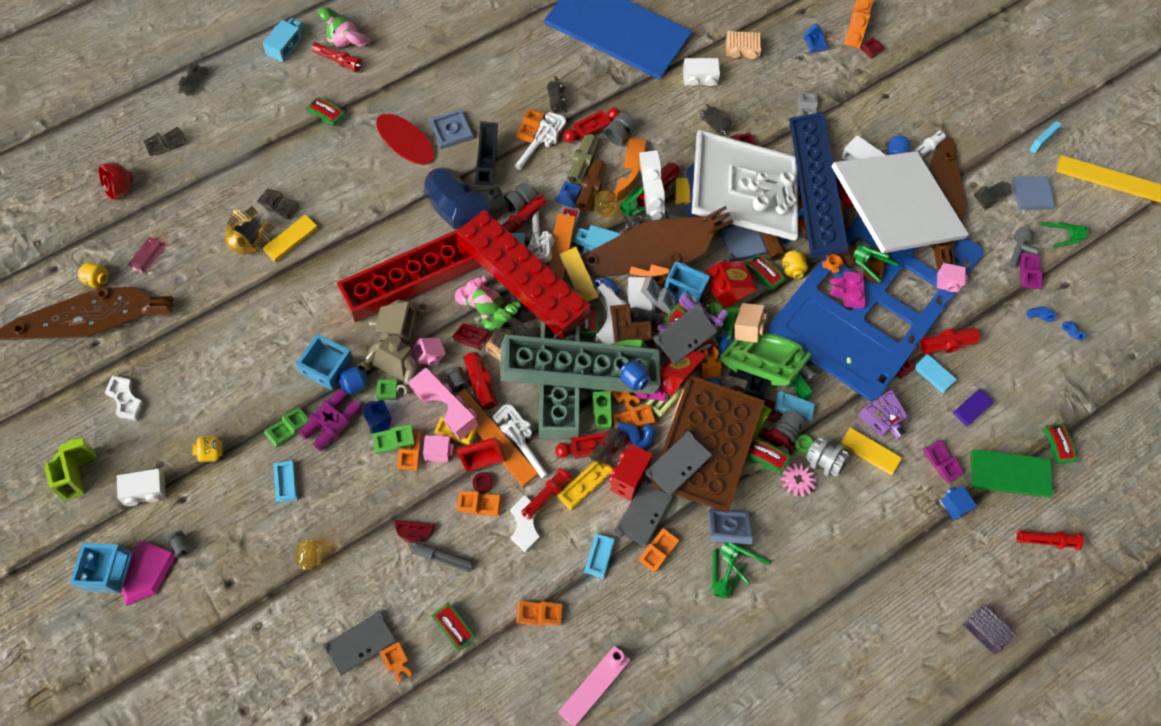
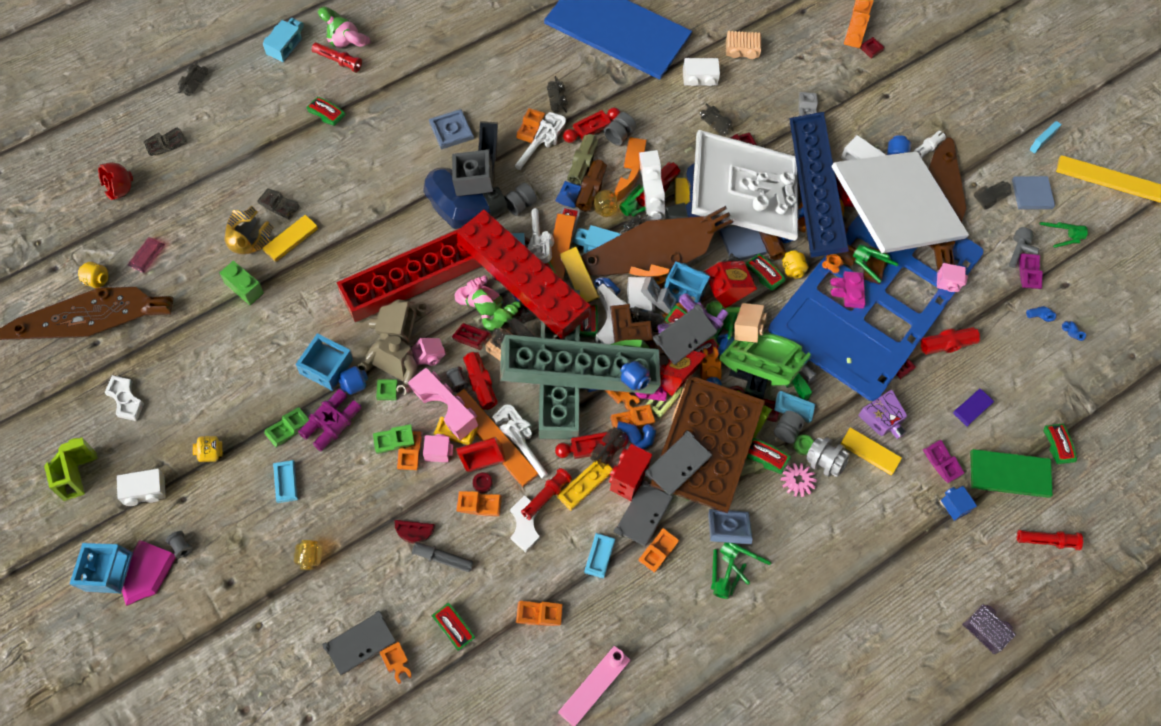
(241, 282): none -> bright green brick
(377, 416): clear blue brick -> none
(405, 139): red shield -> none
(472, 172): none -> dark grey brick
(516, 221): red pin -> none
(602, 409): bright green leg -> none
(777, 438): dark red tile -> none
(815, 39): blue tile -> none
(935, 373): medium azure tile -> none

